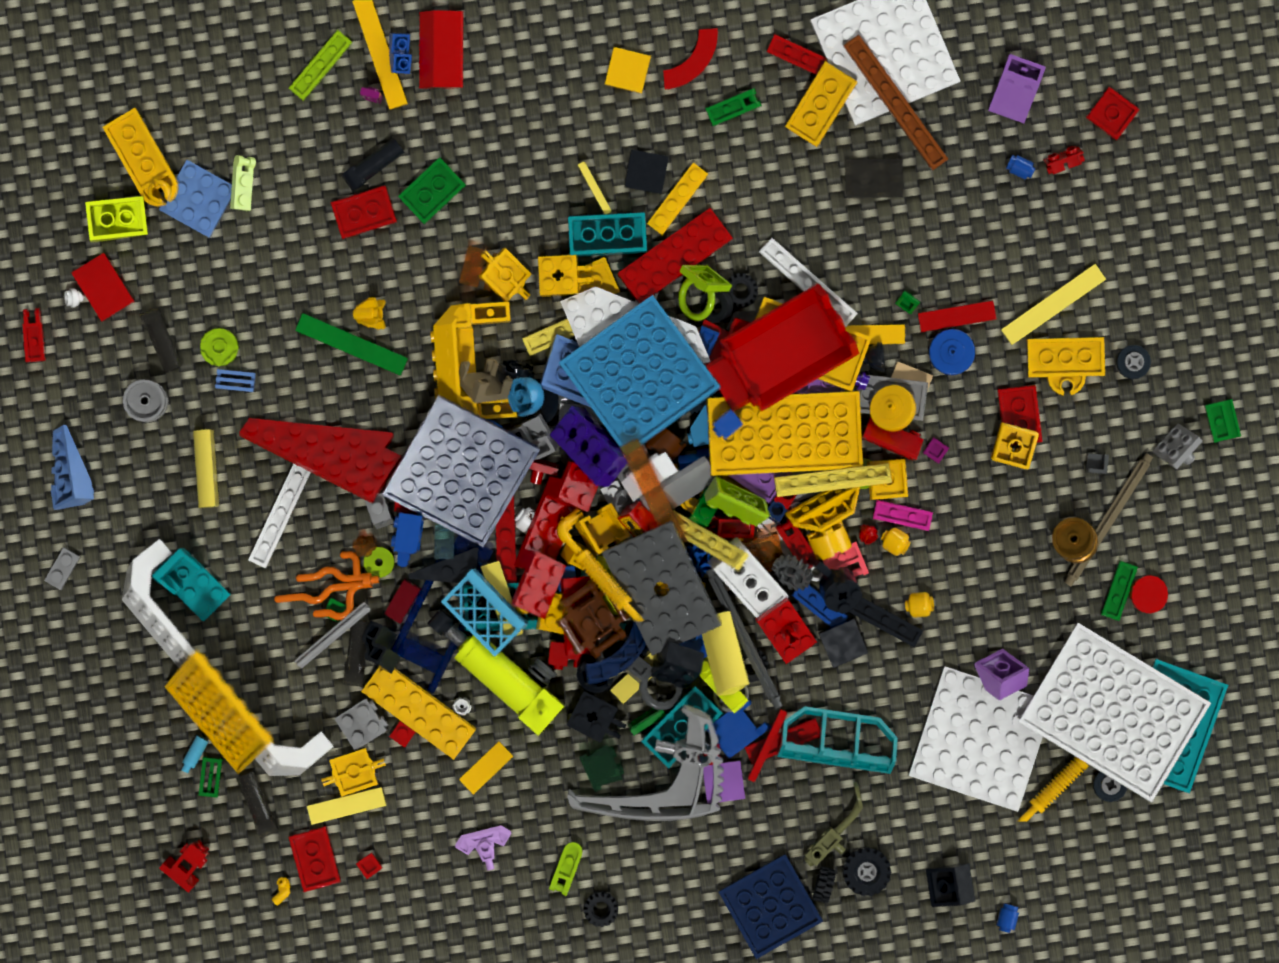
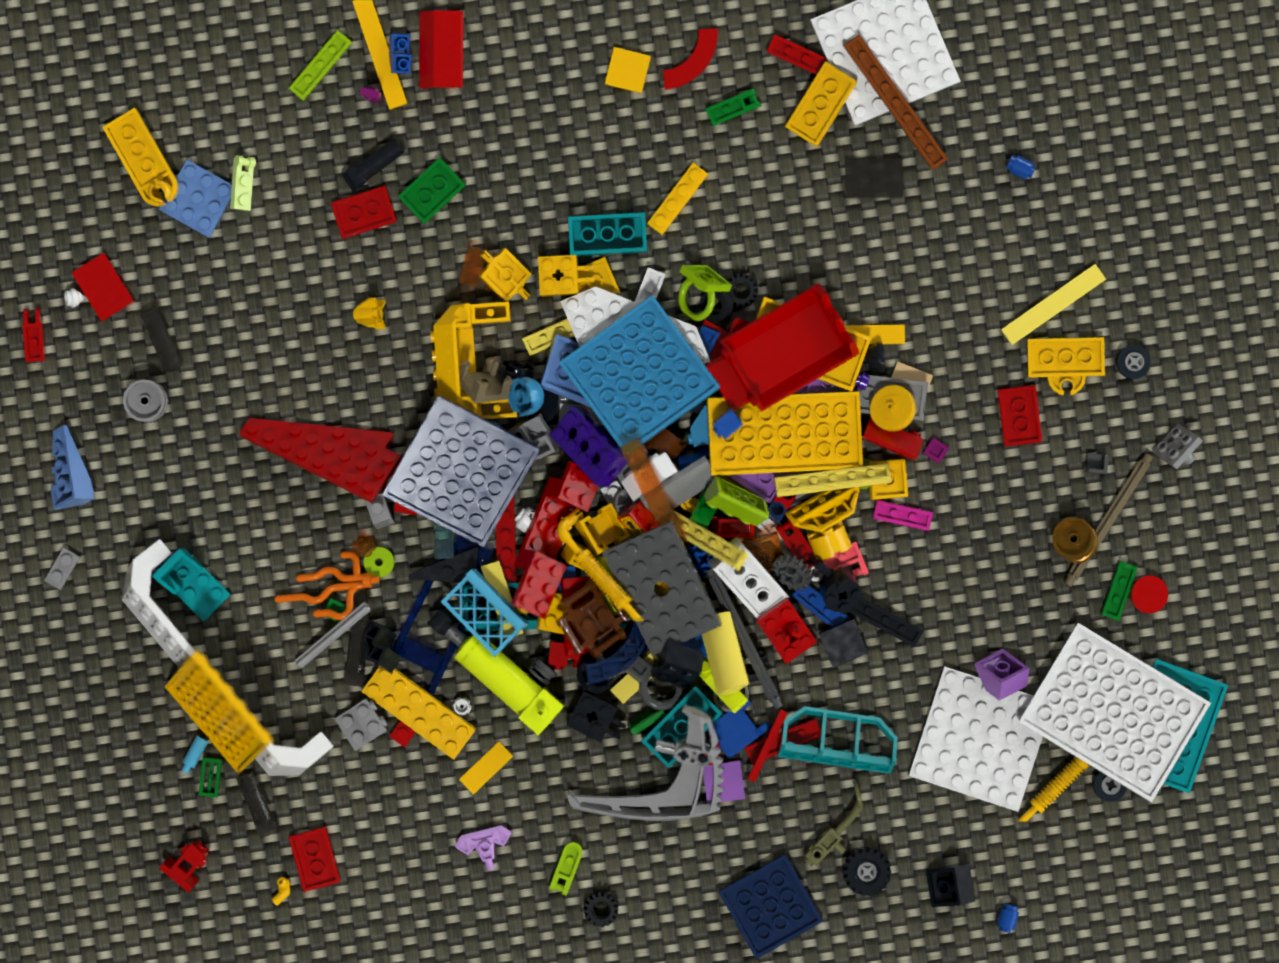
(116, 218): neon yellow slope -> none
(206, 468): light yellow brick -> none
(219, 347): lime tile -> none
(219, 379): medium blue tile -> none
(279, 516): white plate -> none
(346, 805): light yellow tile -> none
(351, 344): green tile -> none
(353, 772): yellow plate -> none
(369, 865): red plate -> none
(402, 601): dark red slope -> none
(407, 537): blue hinge -> none
(540, 467): red tile -> none
(594, 188): light yellow tile -> none
(602, 767): clear green hips -> none
(646, 172): black tile -> none
(663, 262): red plate -> none
(803, 277): white tile -> none
(824, 884): black tyre -> none
(868, 534): red plate -> none
(895, 541): yellow head -> none
(907, 302): green slope -> none
(919, 604): yellow head -> none
(951, 352): blue wheel -> none
(957, 316): red tile -> none
(1016, 88): medium lavender slope -> none
(1021, 456): yellow brick -> none
(1070, 156): red hinge -> none
(1112, 113): red tile -> none
(1222, 420): green plate -> none

